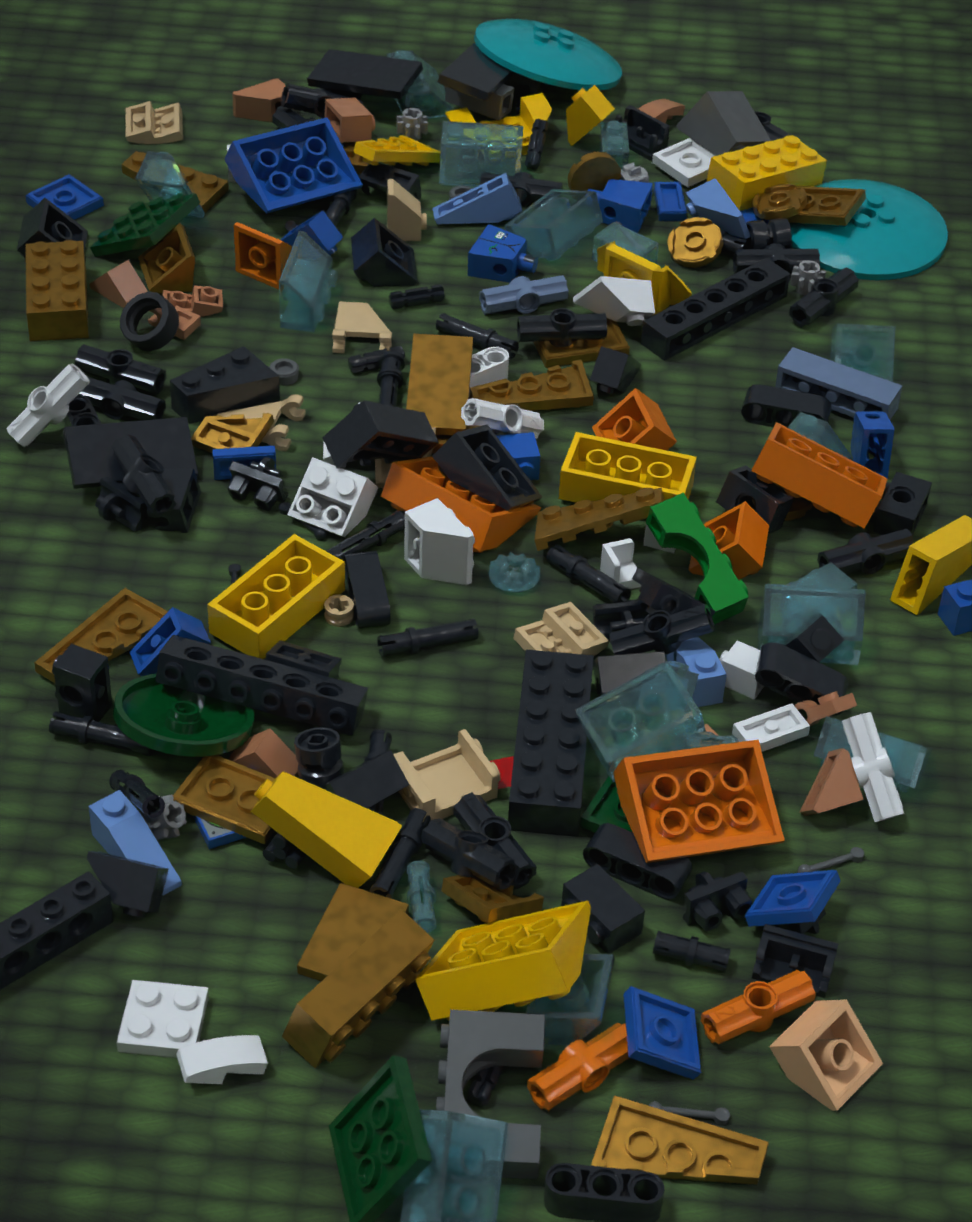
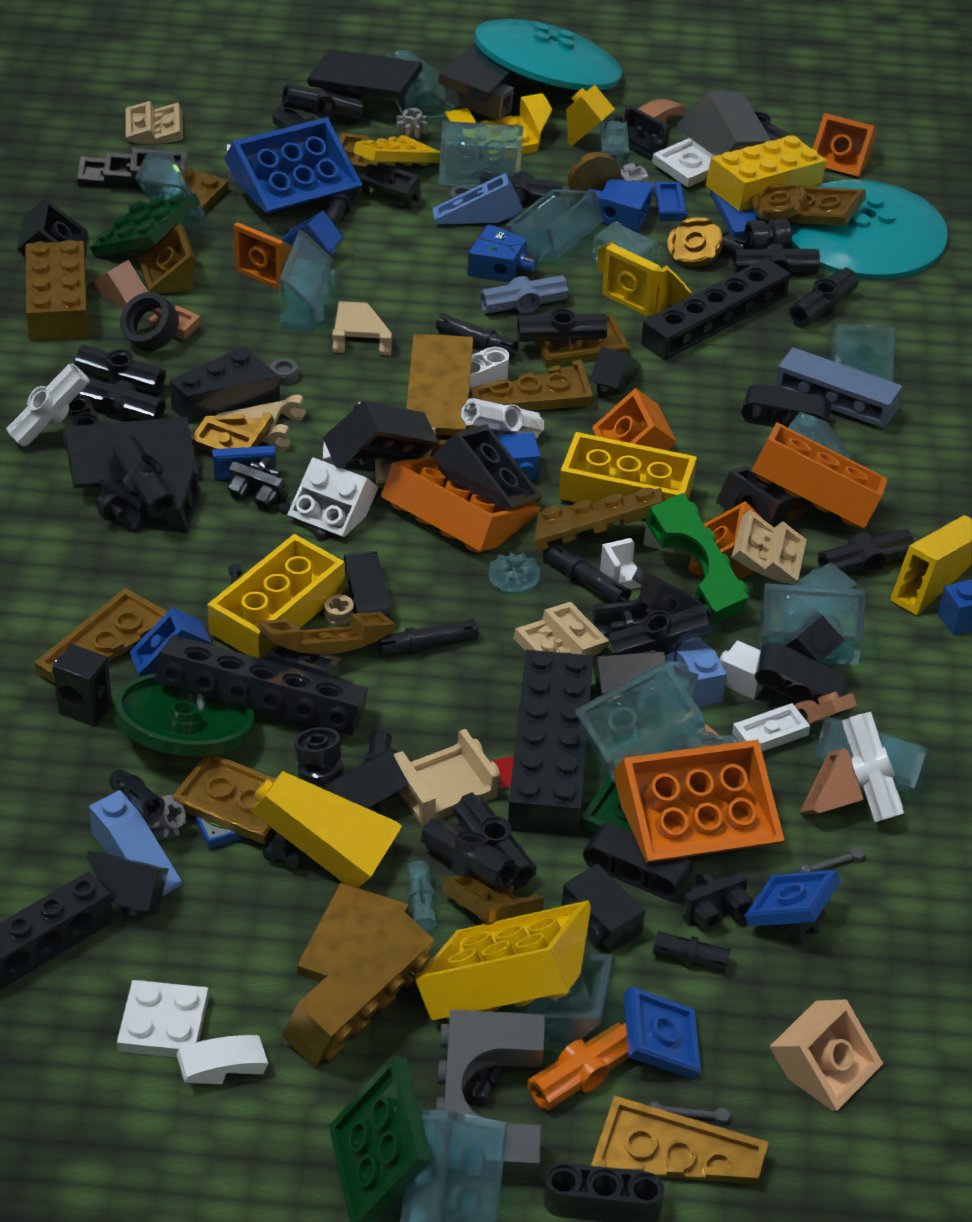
(68, 195): blue tile -> none
(92, 731): black pin -> none
(119, 168): none -> black slope
(202, 301): nougat slope -> none
(258, 101): nougat slope -> none
(266, 754): nougat slope -> none
(349, 119): nougat piece -> none
(362, 631): none -> pearl gold slope
(370, 360): black axle -> none
(382, 257): black slope -> none
(390, 377): black pin -> none
(391, 524): black pin -> none
(404, 213): tan slope -> none
(405, 844): black pin -> none
(416, 296): black axle -> none
(438, 544): white slope -> none
(536, 144): black axle -> none
(619, 299): white slope -> none
(713, 203): medium blue slope -> none
(758, 1006): orange piece -> none
(768, 549): none -> tan slope
(787, 951): black hinge -> none
(805, 276): light grey gear -> none
(845, 144): none -> orange slope
(875, 435): blue torso -> none
(901, 504): black brick -> none

